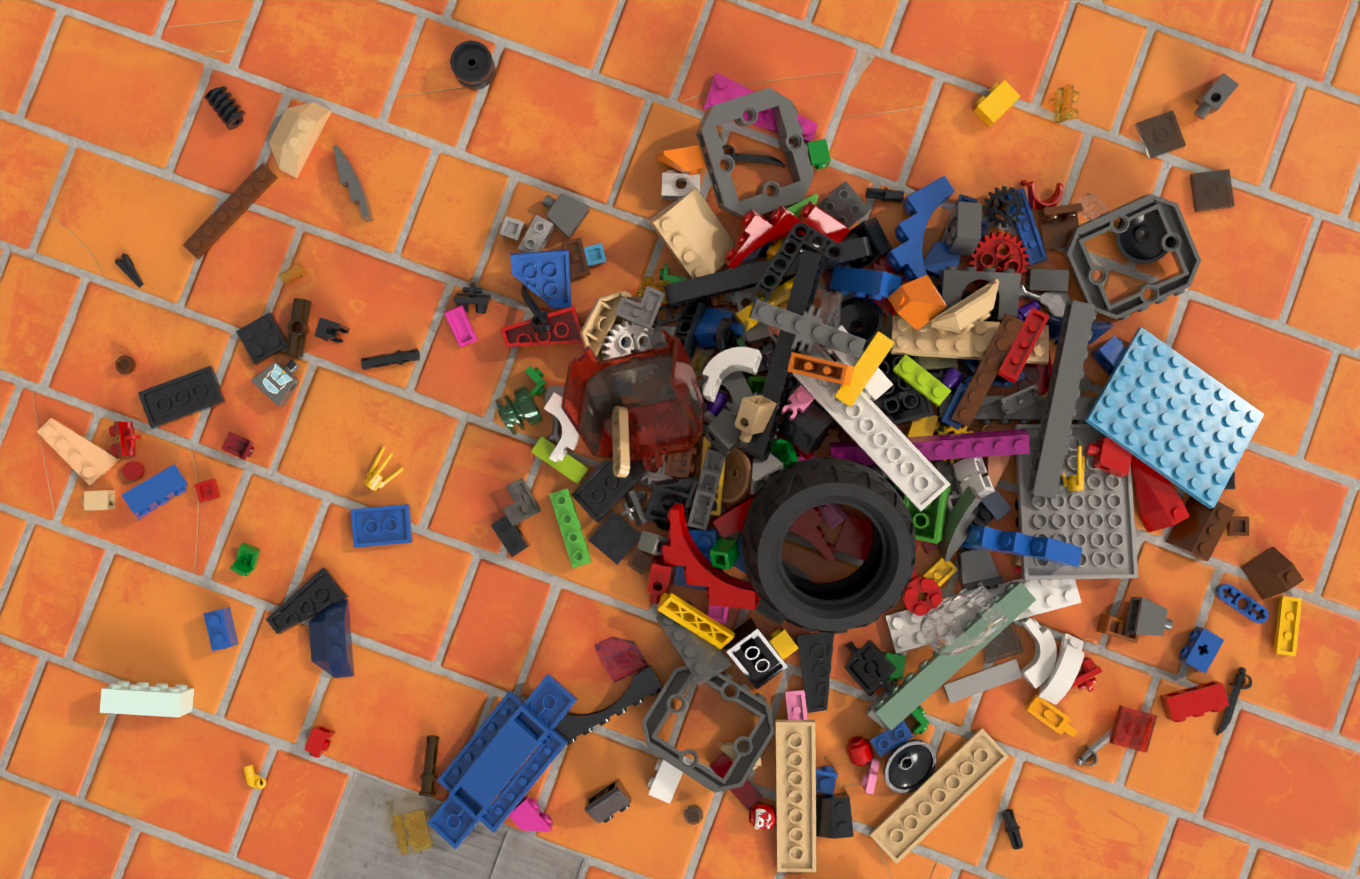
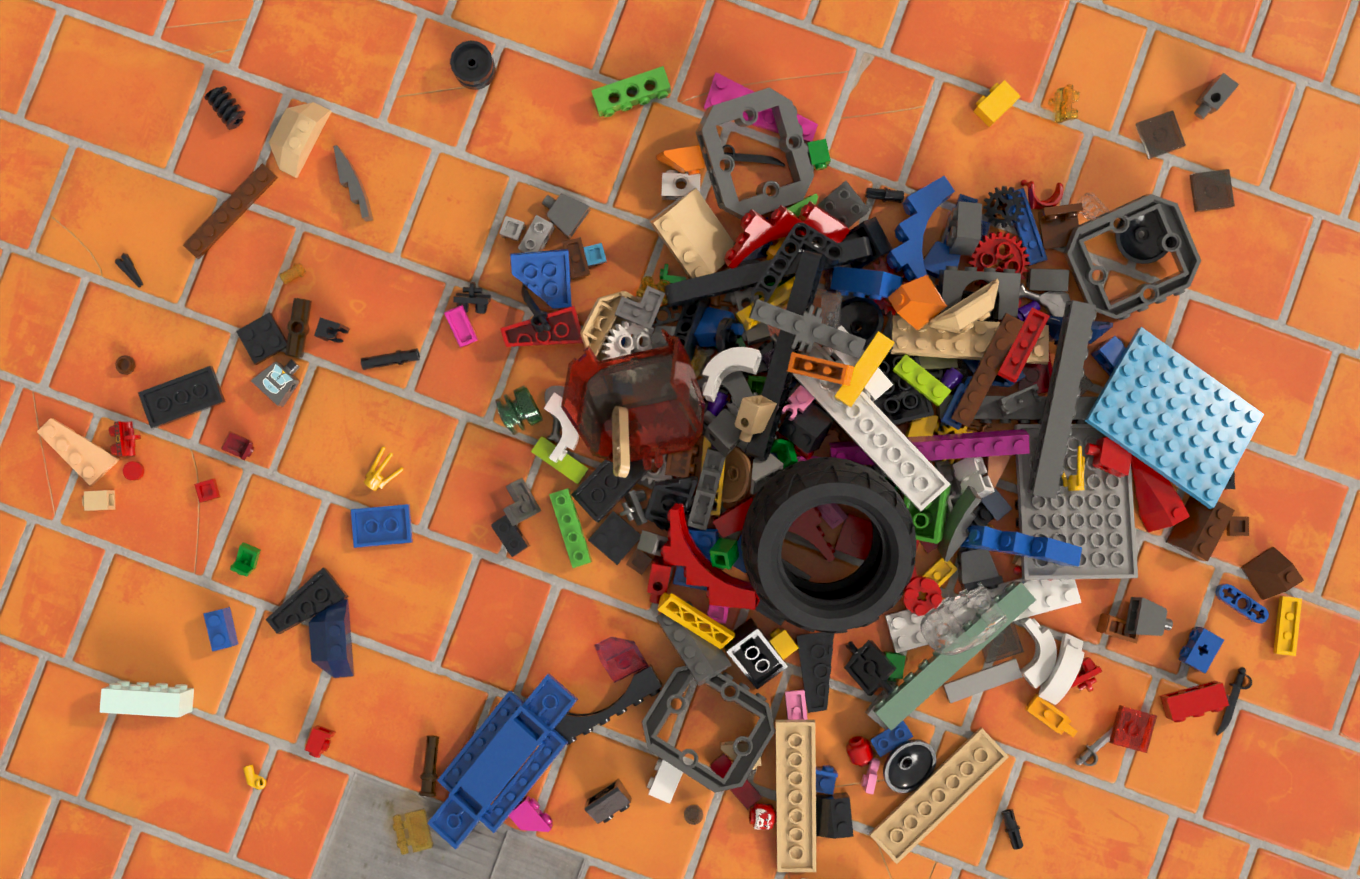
(155, 492): blue wedge -> none
(537, 376): green bracket -> none
(637, 83): none -> bright green brick
(922, 723): green bracket -> none

